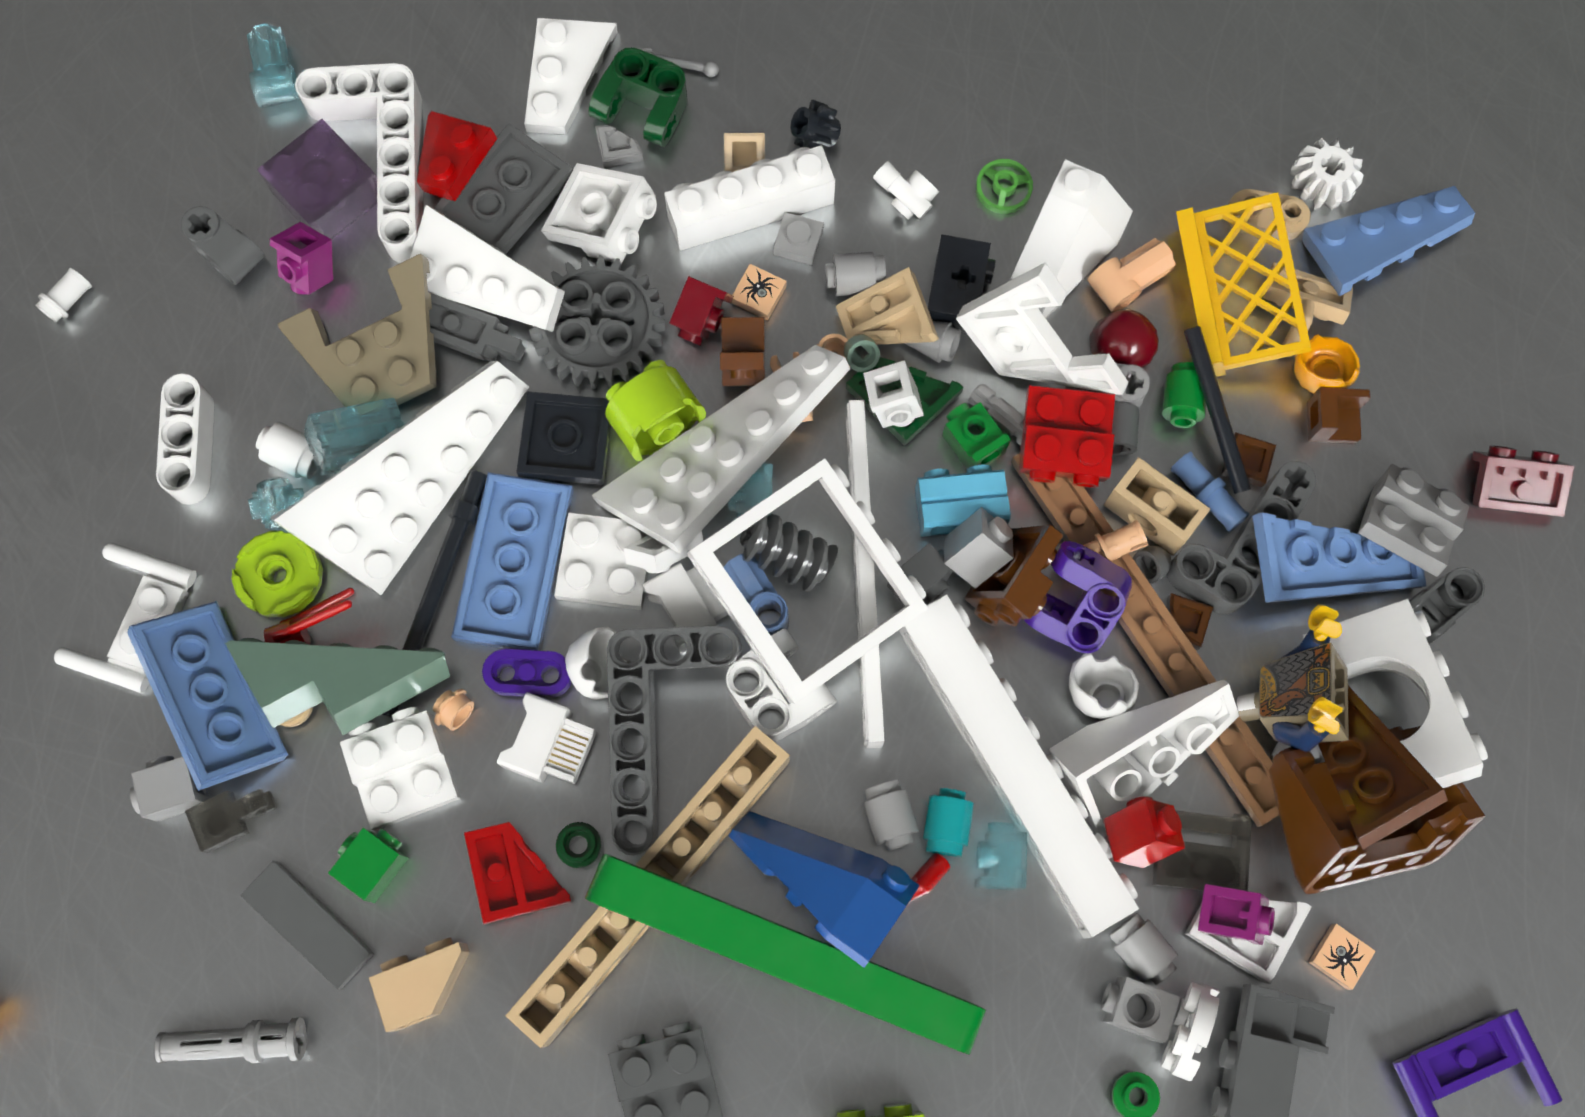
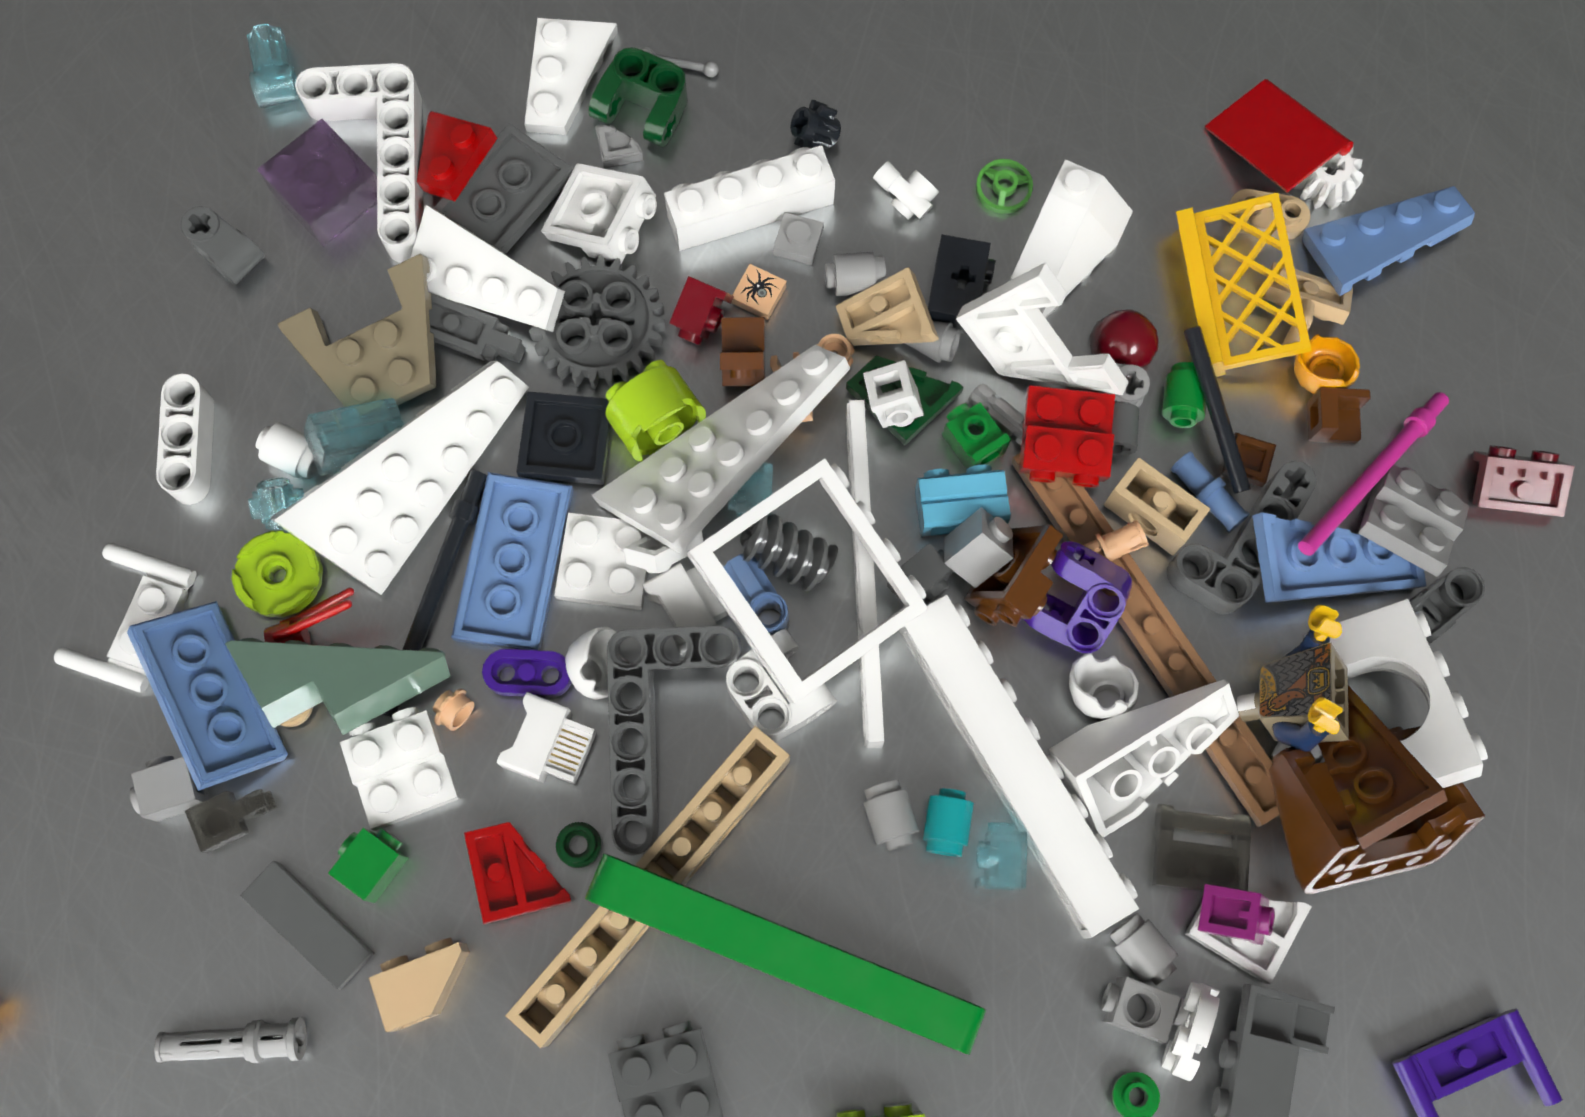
(63, 295): white pin -> none
(303, 258): magenta brick -> none
(743, 149): tan slope -> none
(844, 888): blue wedge -> none
(854, 359): sand green hinge -> none
(930, 874): red arm -> none
(1124, 279): light nougat piece -> none
(1144, 832): red brick -> none
(1151, 557): dark grey hinge -> none
(1191, 617): reddish brown tile -> none
(1278, 135): none -> red piece
(1342, 956): light nougat tile -> none
(1415, 426): none -> dark pink bar

